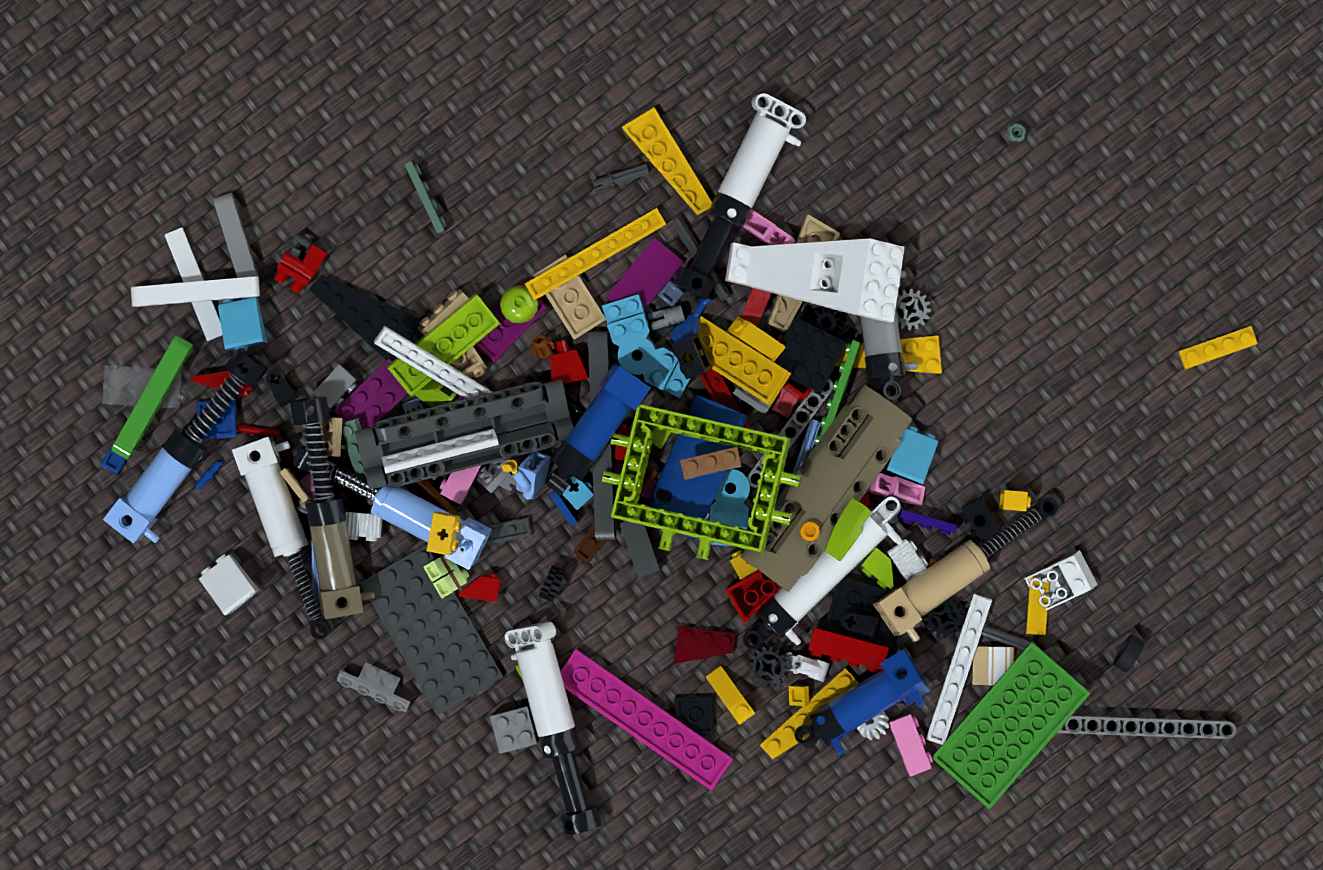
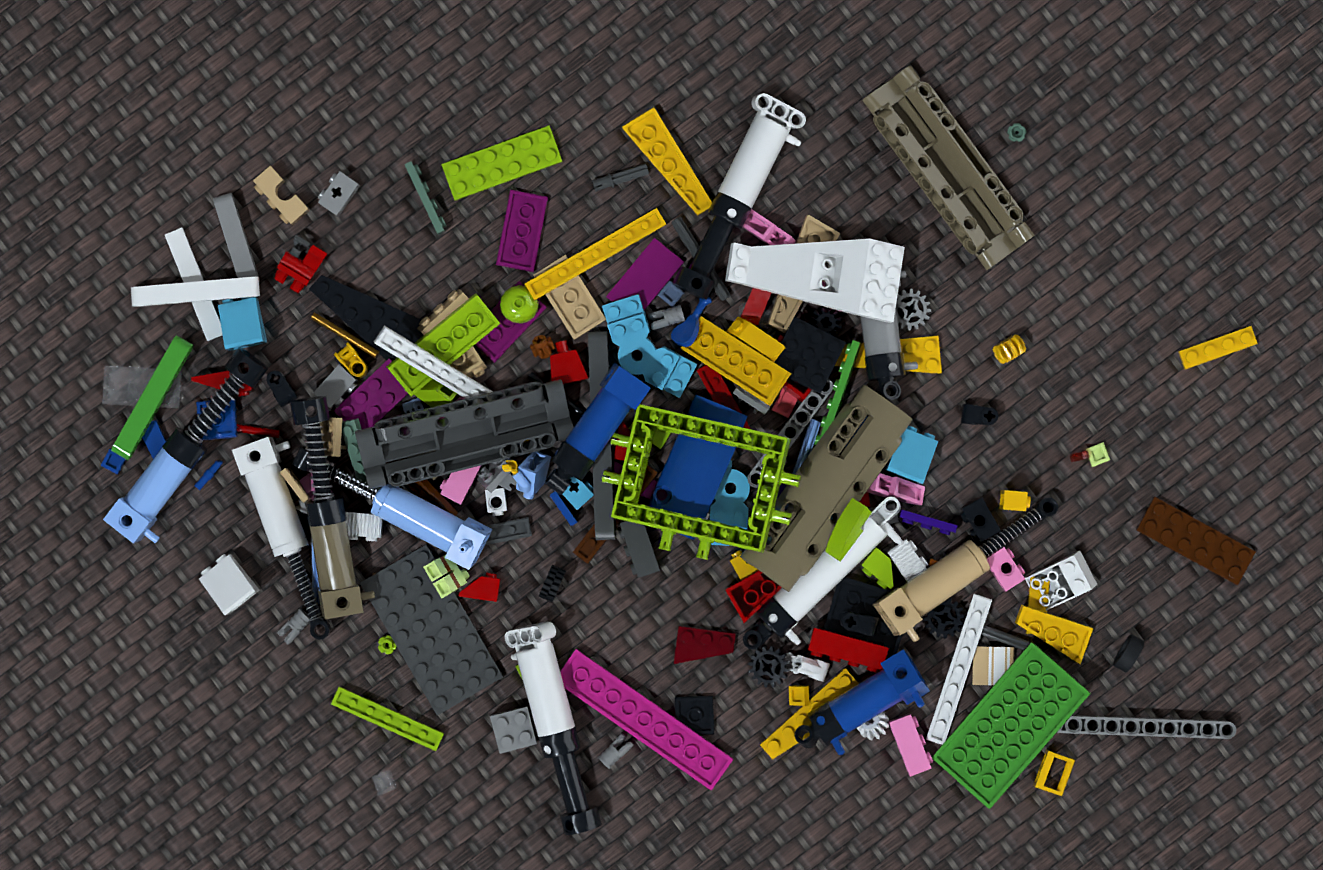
(154, 438): none -> blue tile
(268, 184): none -> tan arch
(297, 623): none -> light grey hinge
(345, 335): none -> pearl gold bar
(348, 189): none -> light grey brick
(350, 358): none -> yellow piece
(375, 684): light grey bracket -> none
(382, 648): none -> lime plate
(384, 782): none -> clear panel
(387, 718): none -> lime plate
(437, 541): yellow brick -> none
(440, 450): white tile -> none
(496, 493): none -> white brick
(502, 163): none -> lime plate
(522, 231): none -> magenta tile
(611, 754): none -> light grey hinge
(693, 345): black brick -> none
(710, 463): medium nougat plate -> none
(730, 695): yellow slope -> none
(809, 531): light orange tile -> none
(948, 167): none -> dark tan panel
(975, 415): none -> black piece
(1009, 349): none -> yellow gear
(1009, 579): none -> bright pink brick
(1044, 770): none -> yellow tile
(1062, 634): none -> yellow wing
(1079, 456): none -> clear red tile
(1097, 454): none -> yellowish green tile
(1195, 540): none -> reddish brown plate

